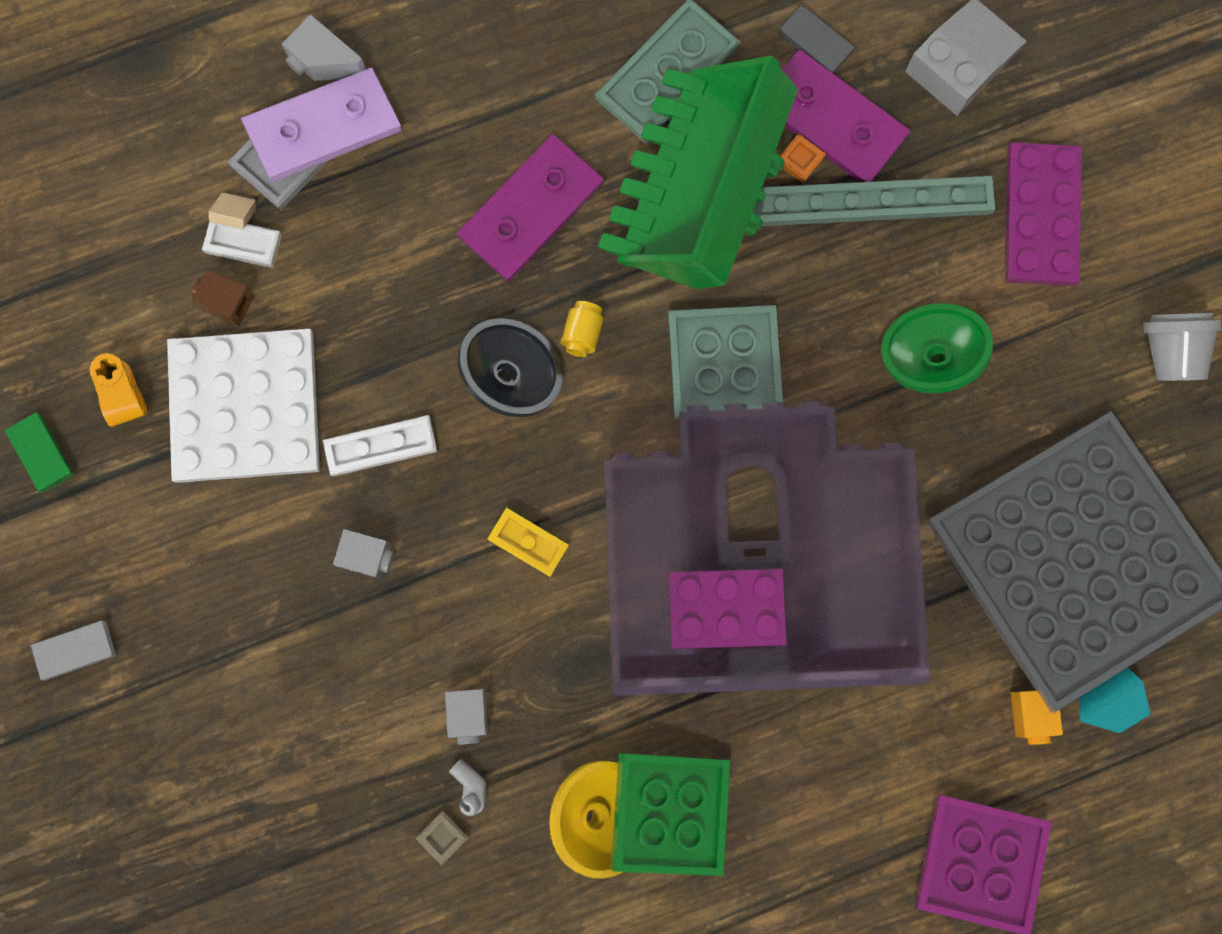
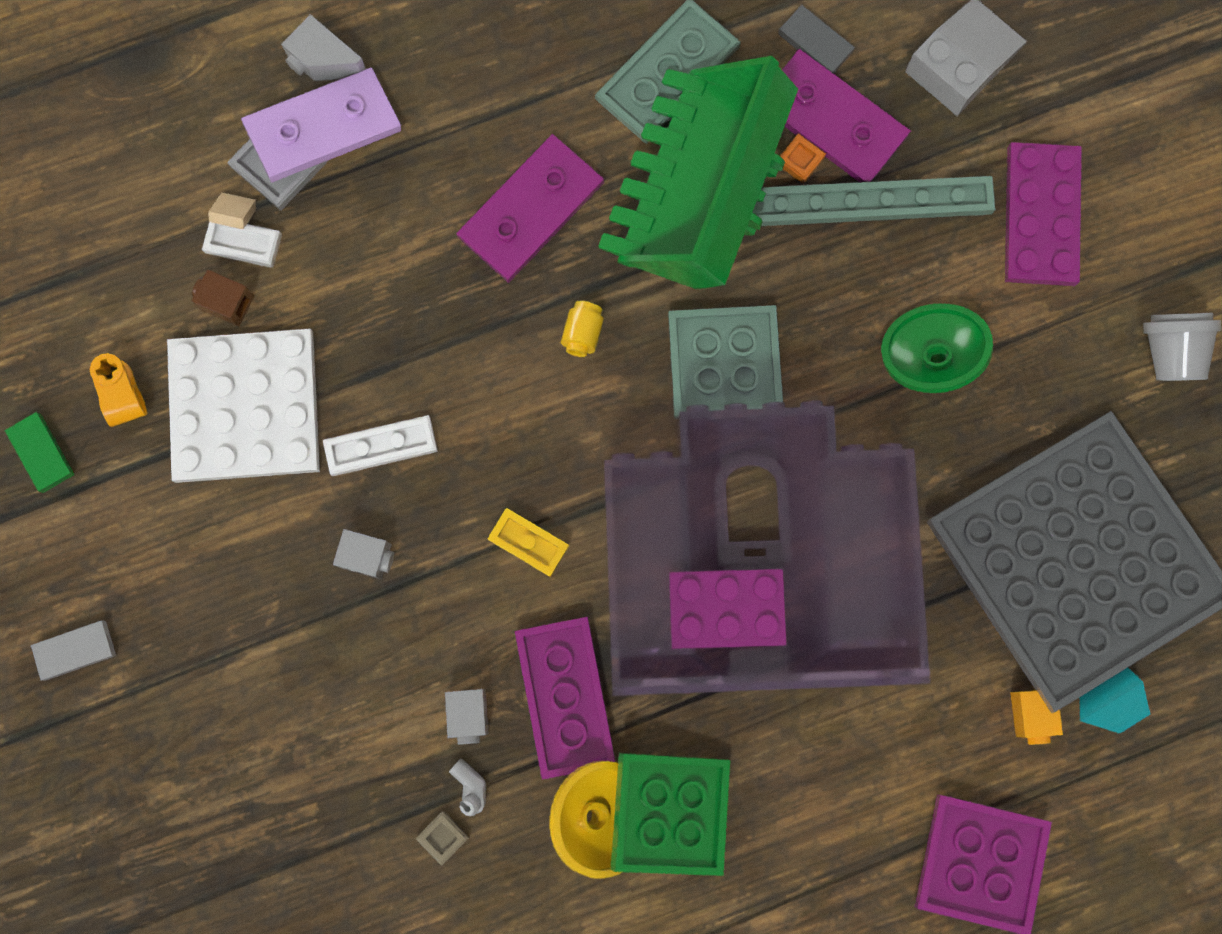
(517, 355): black dish -> none
(564, 696): none -> magenta plate

